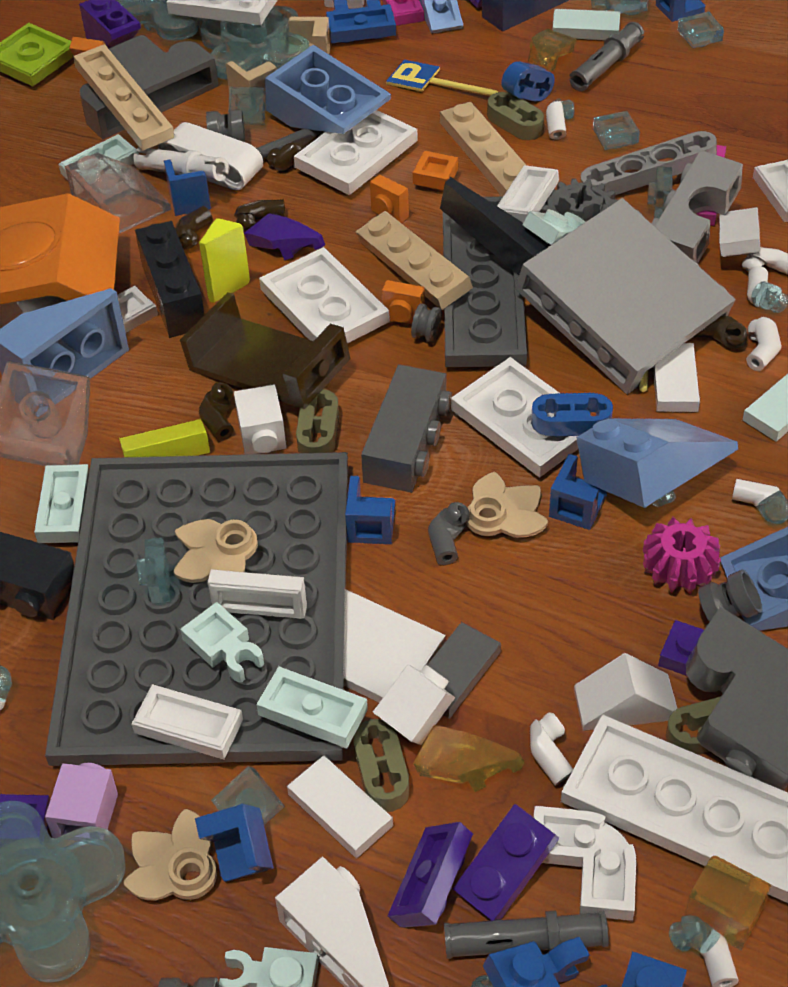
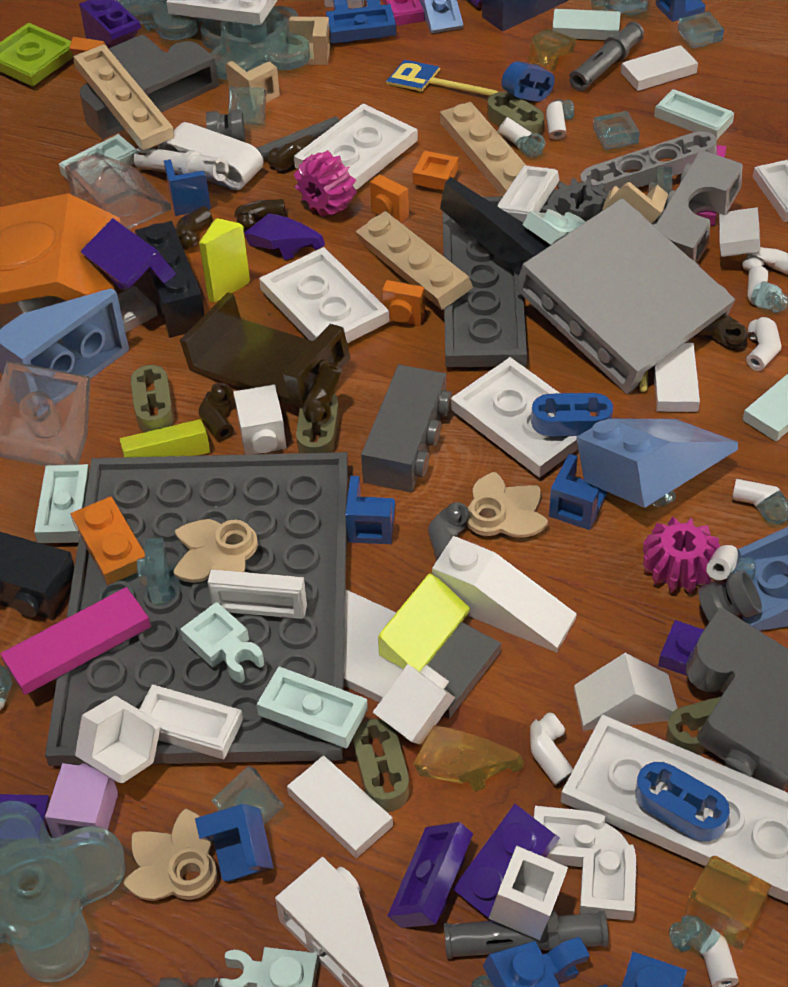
(75, 640): none -> dark pink tile
(108, 539): none -> orange plate
(117, 739): none -> white panel
(125, 256): none -> dark purple panel
(144, 399): none -> olive beam
(316, 406): none -> dark brown arm
(321, 93): medium blue slope -> none
(325, 183): none -> dark pink gear
(422, 624): none -> neon yellow slope
(426, 322): dark grey bush -> none
(503, 594): none -> white slope
(528, 143): none -> arm
(528, 892): none -> white brick
(648, 205): none -> tan panel
(659, 68): none -> white tile
(681, 801): none -> blue beam
(693, 113): none -> light aqua tile
(729, 560): none -> white arm

